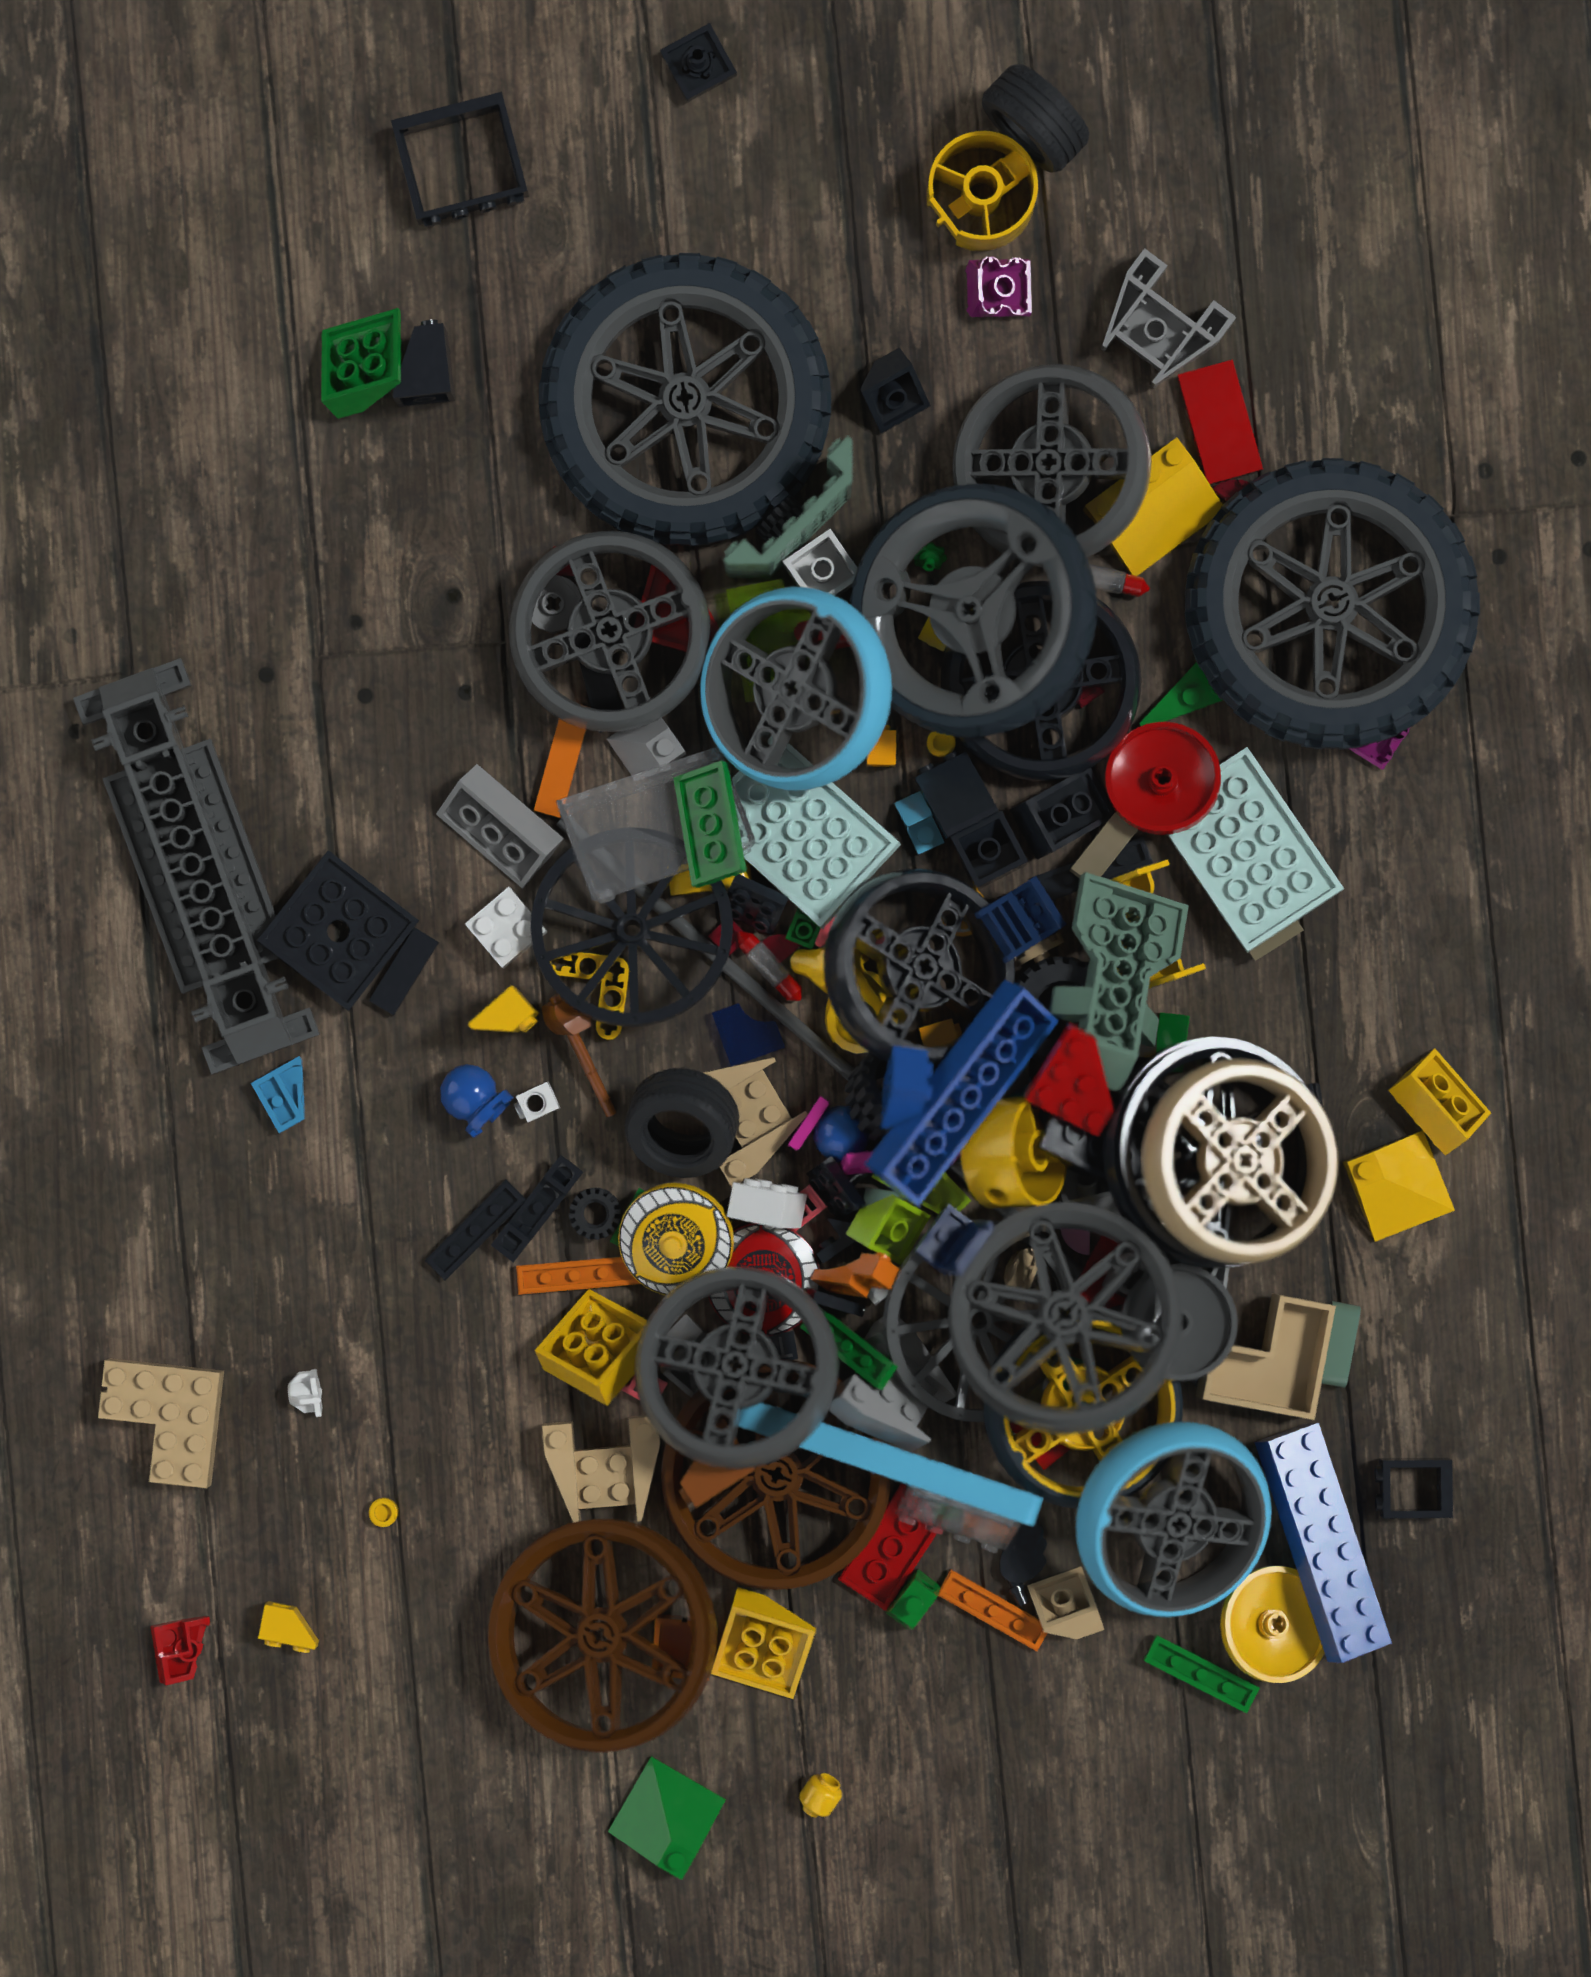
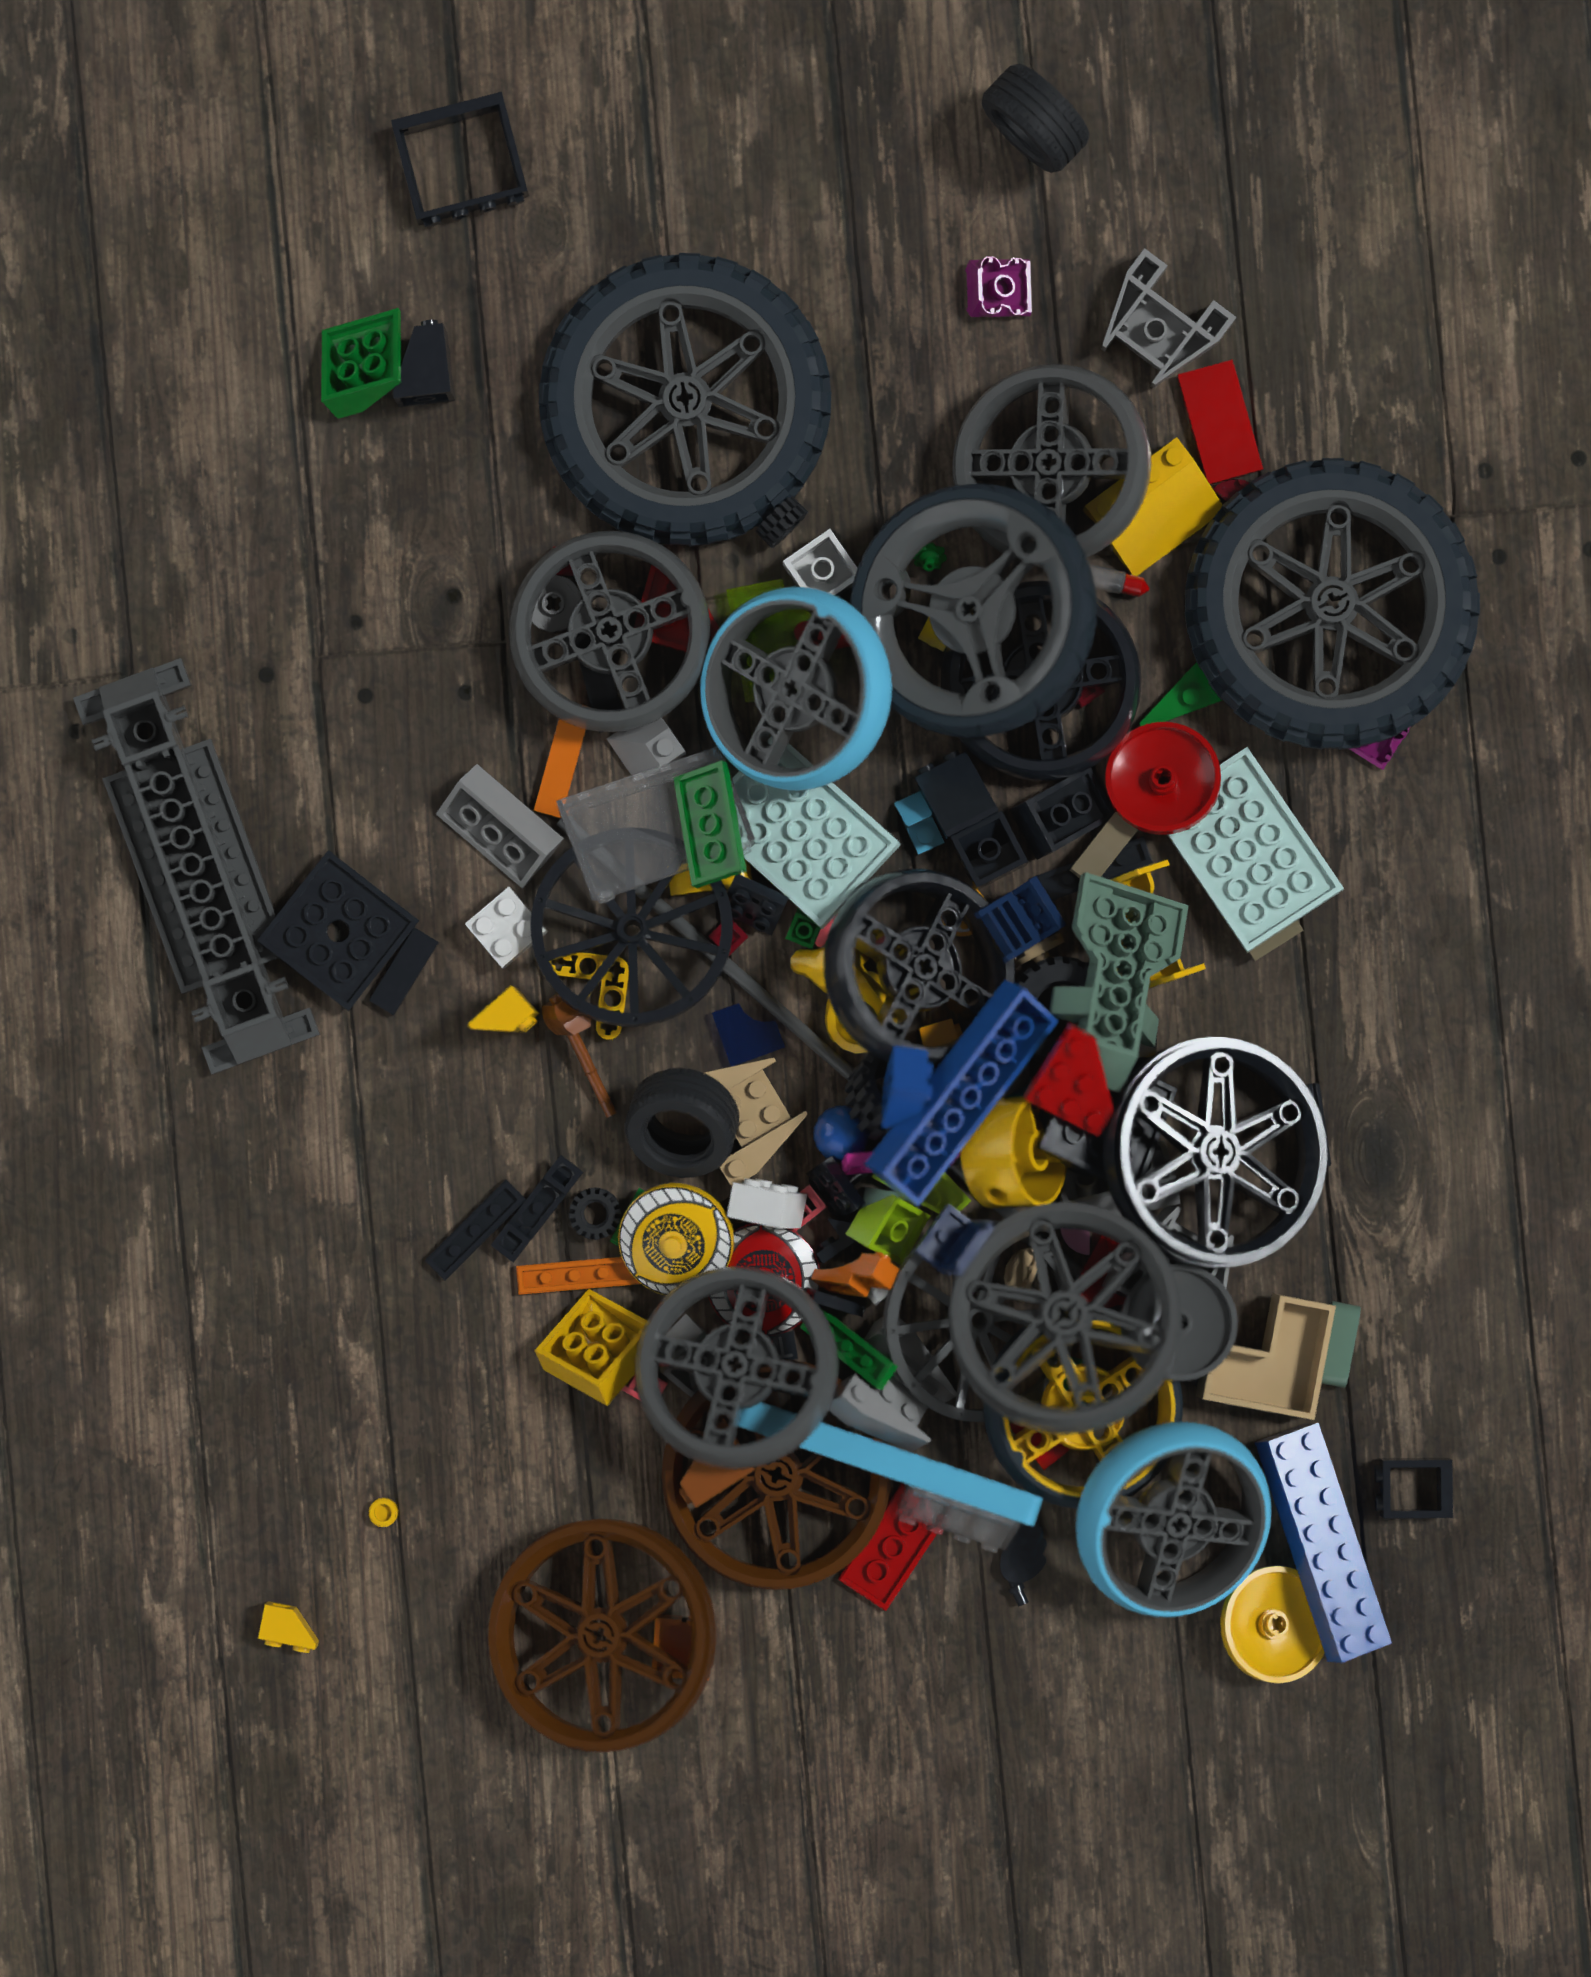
(177, 1648): red slope -> none
(180, 1403): tan piece -> none
(283, 1094): dark azure wing -> none
(305, 1392): white piece -> none
(472, 1096): blue tile -> none
(549, 1099): white brick -> none
(602, 1474): tan wedge -> none
(666, 1817): green slope -> none
(697, 60): black plate -> none
(745, 562): sand green slope -> none
(763, 1645): yellow slope -> none
(769, 966): piece -> none
(780, 946): dark red tile -> none
(809, 1123): dark pink tile -> none
(820, 1795): yellow head -> none
(884, 751): light orange brick -> none
(893, 391): black slope -> none
(914, 1600): green torso -> none
(940, 744): yellow tile -> none
(992, 1609): orange tile -> none
(1000, 176): yellow animal -> none
(1066, 1605): tan slope -> none
(1172, 1030): green slope -> none
(1201, 1673): green plate -> none
(1294, 1106): tan wheel -> none
(1398, 1186): yellow slope -> none
(1440, 1102): yellow slope -> none

